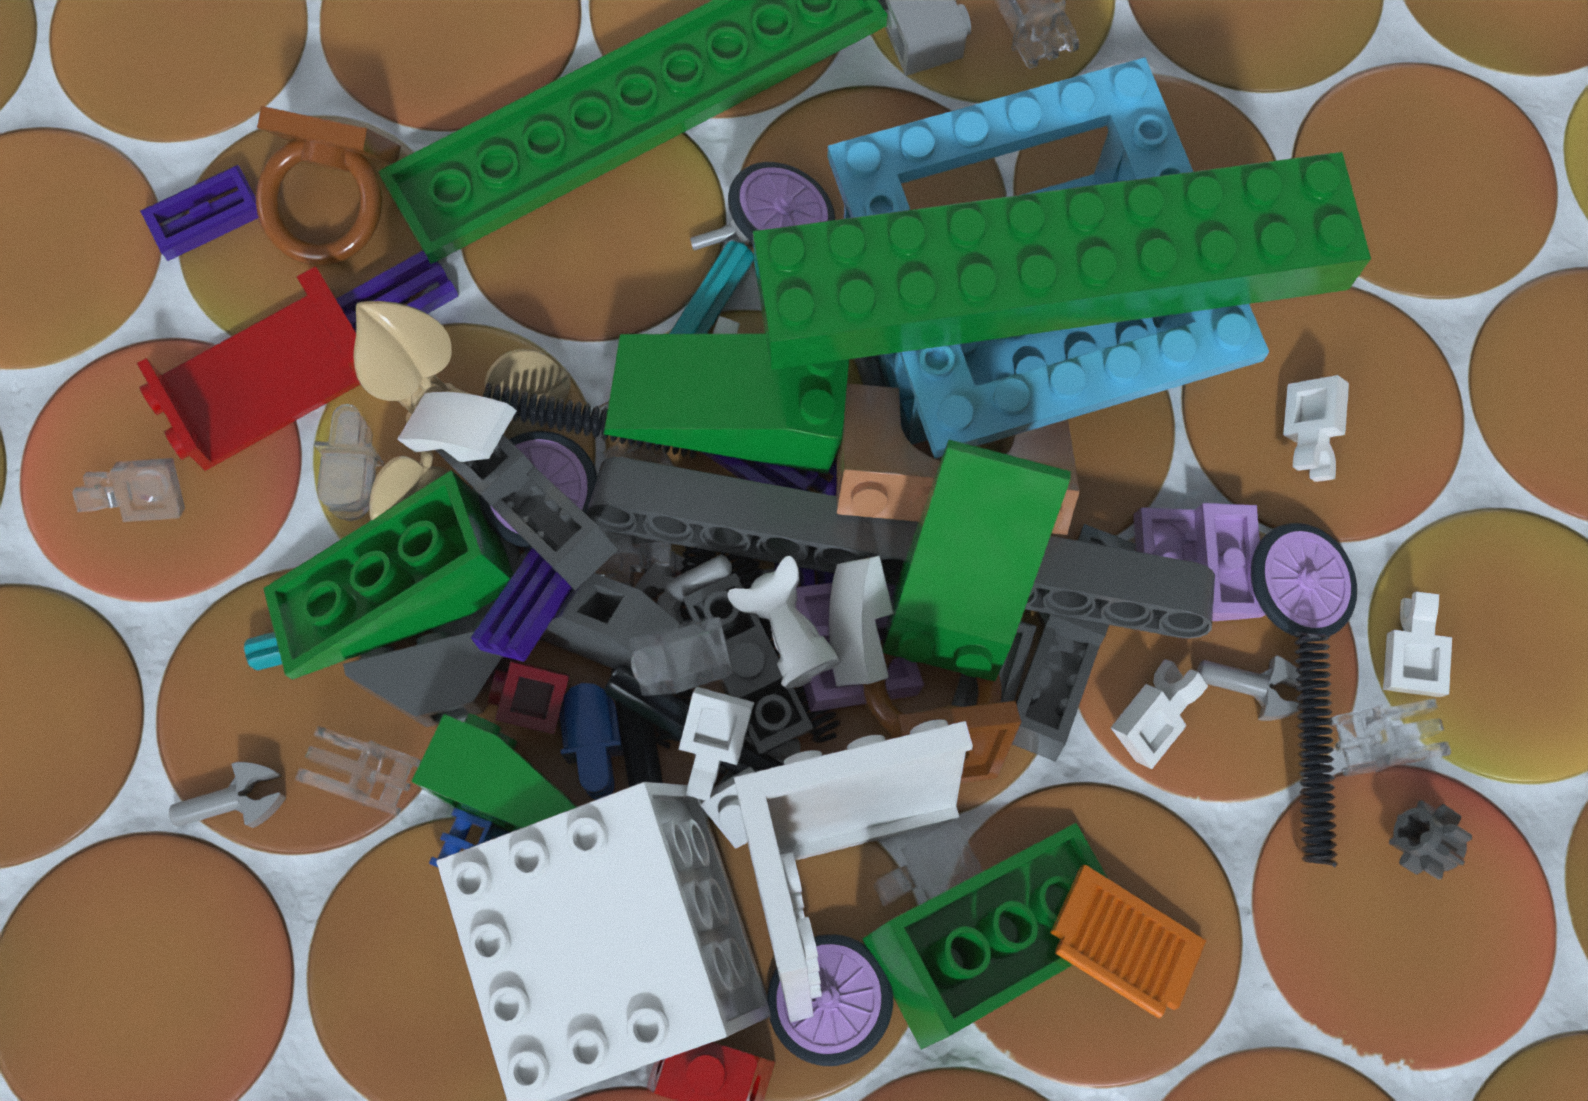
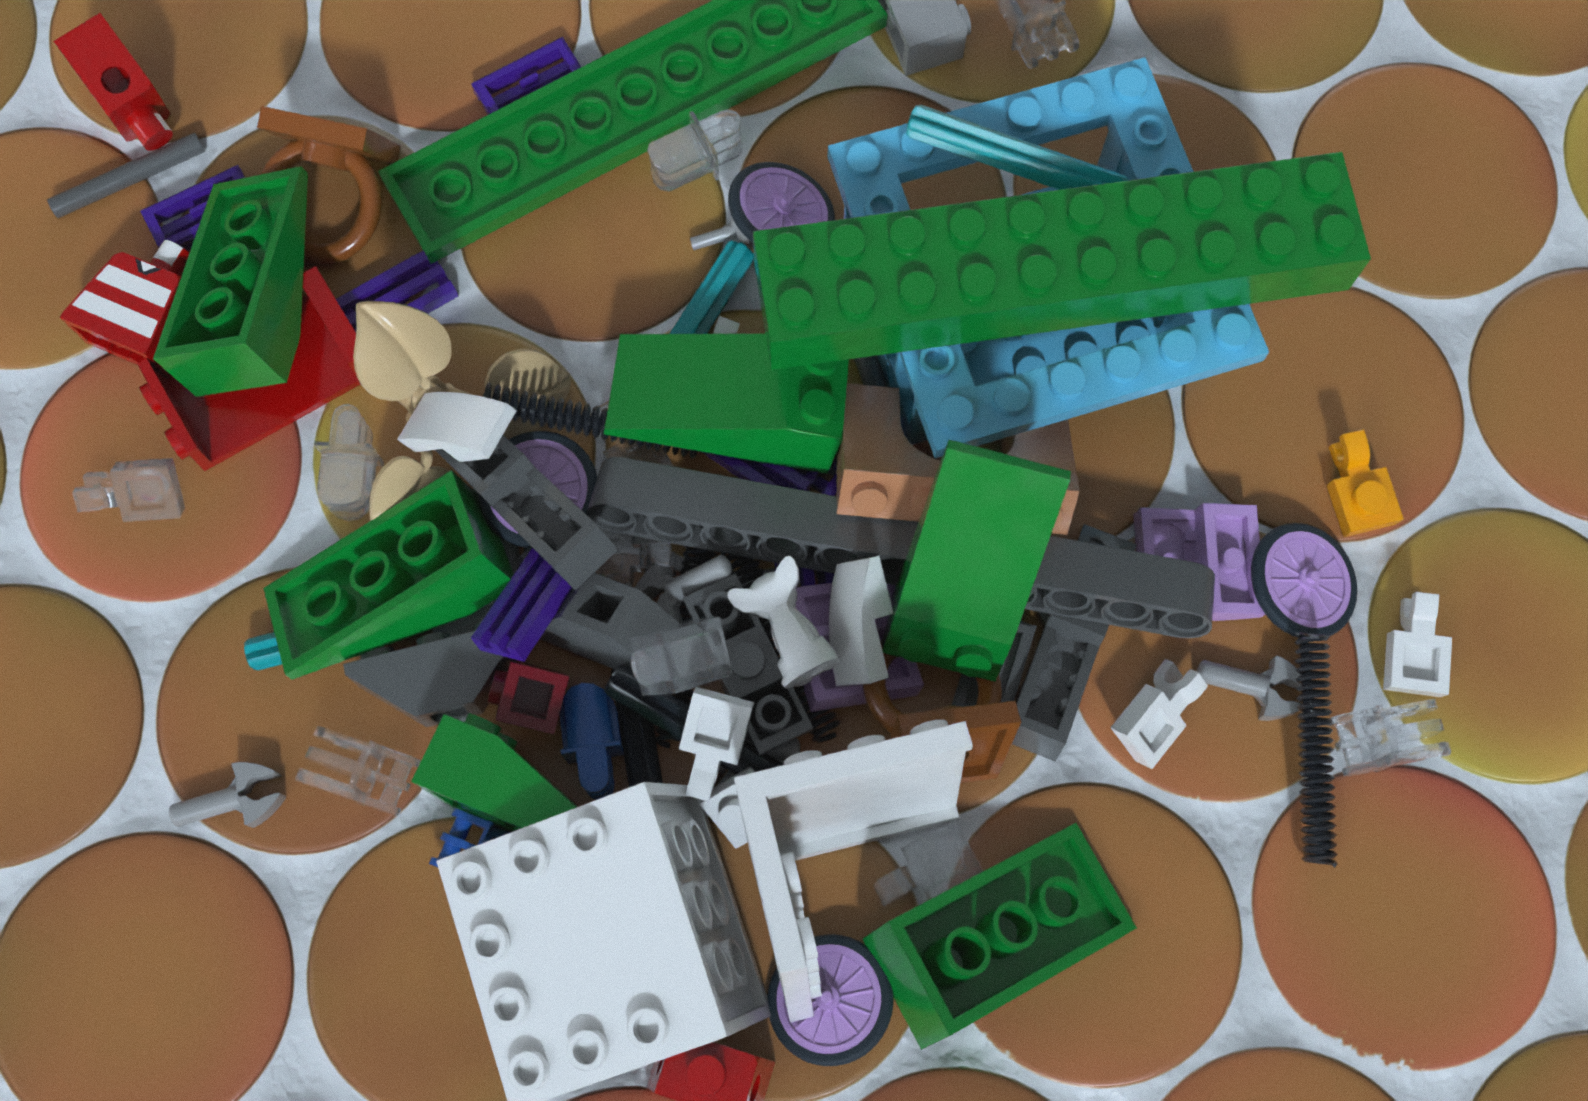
(116, 82): none -> red torso
(125, 175): none -> dark grey bar
(128, 304): none -> red torso
(241, 288): none -> green slope
(521, 71): none -> dark purple tile
(695, 150): none -> clear arm
(1004, 151): none -> teal axle
(1126, 943): orange window -> none
(1313, 415): white plate -> none
(1362, 496): none -> light orange plate
(1430, 839): dark grey gear -> none

